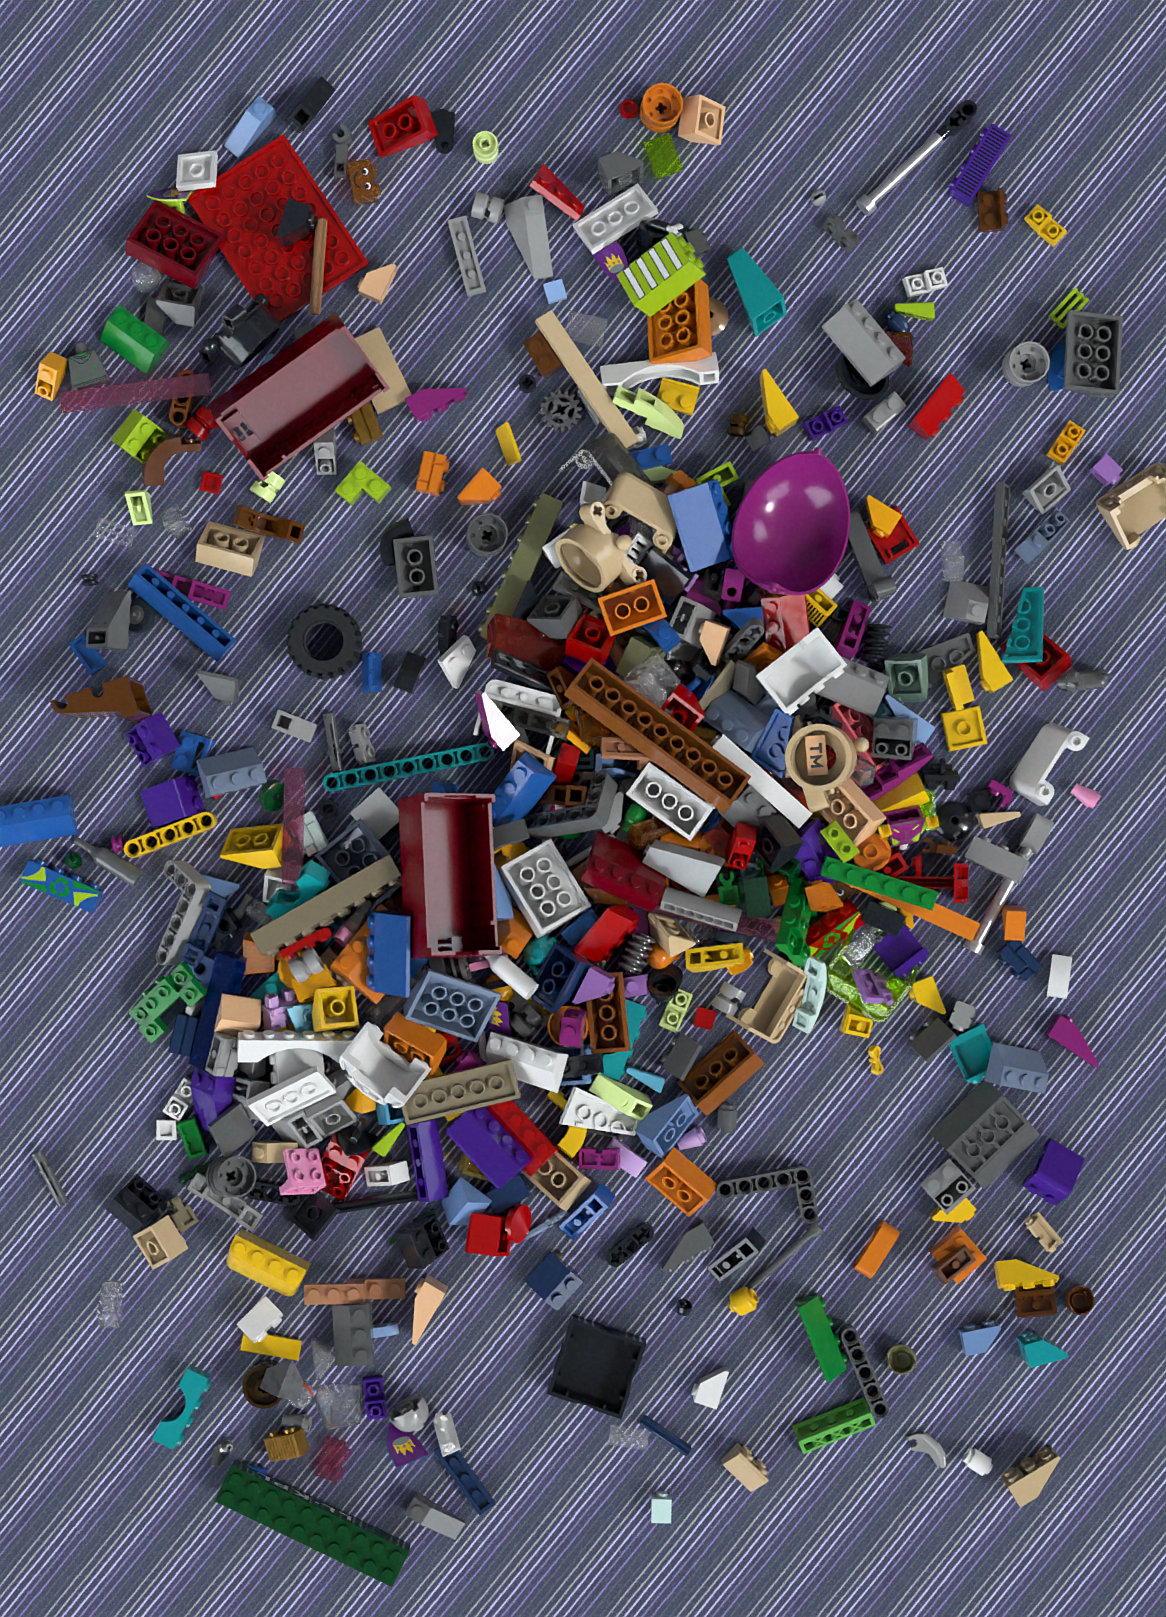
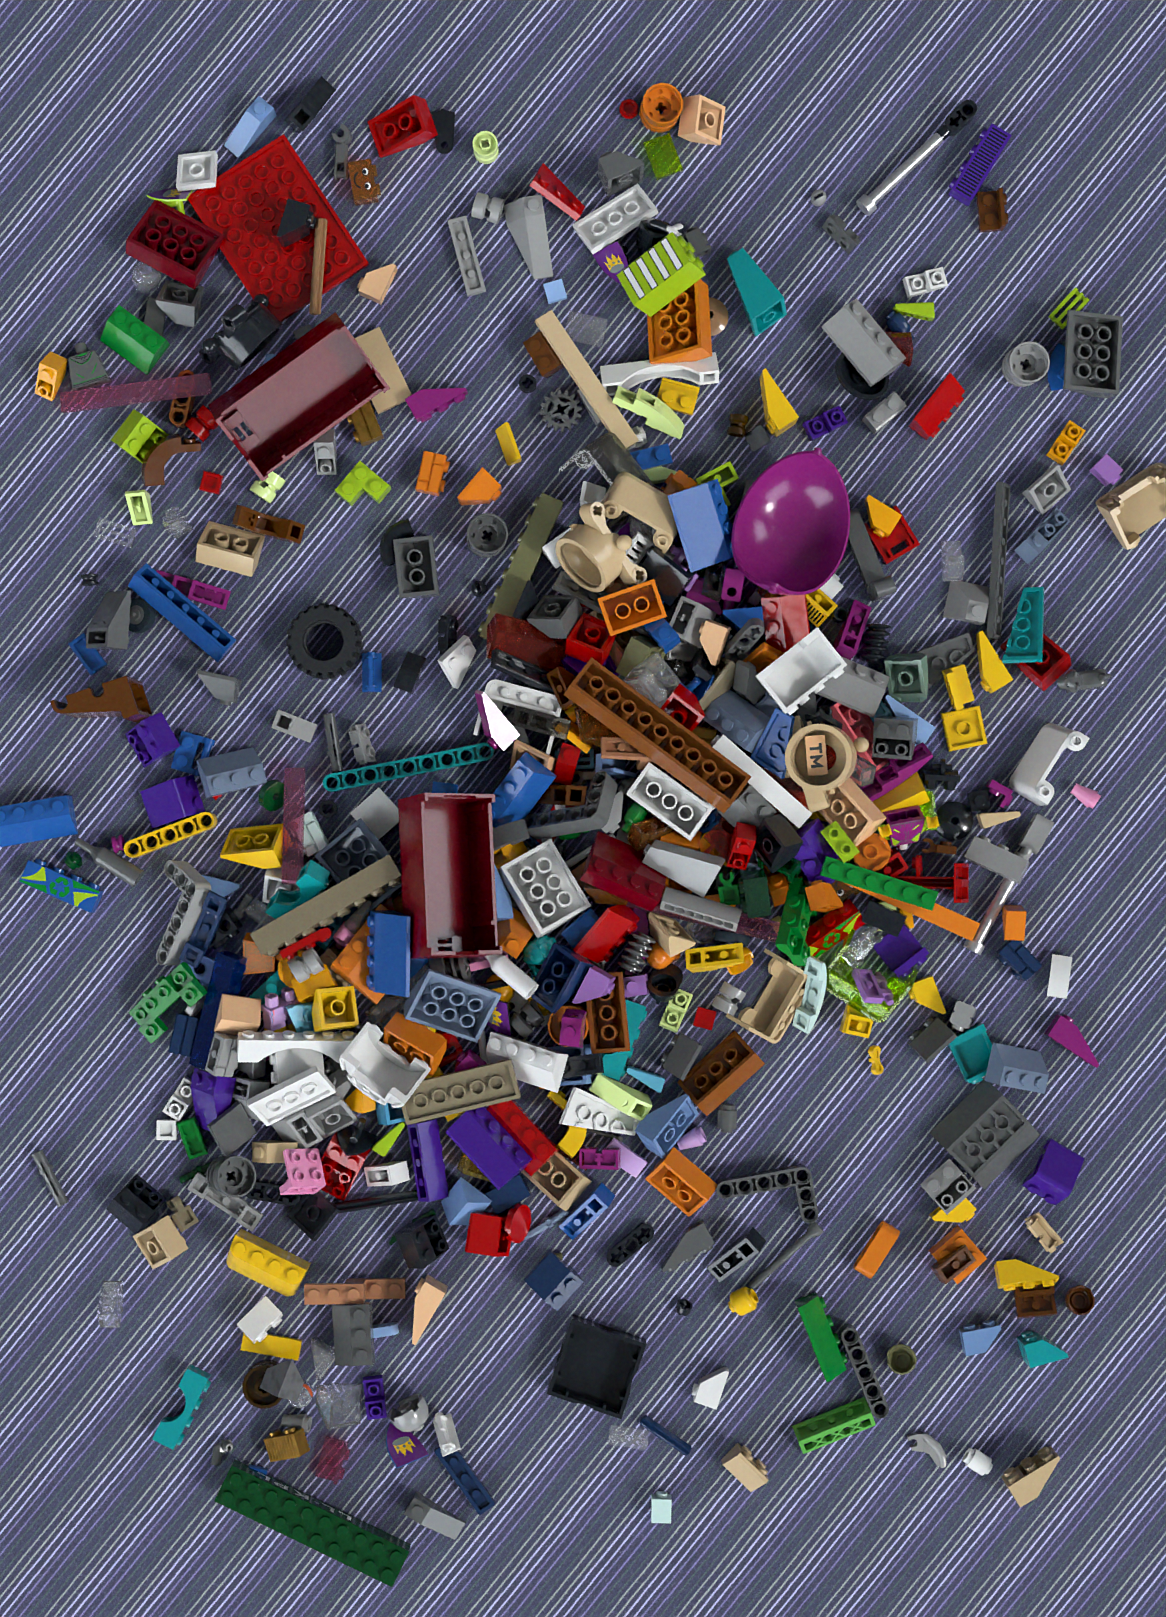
(1045, 226): yellow slope -> none

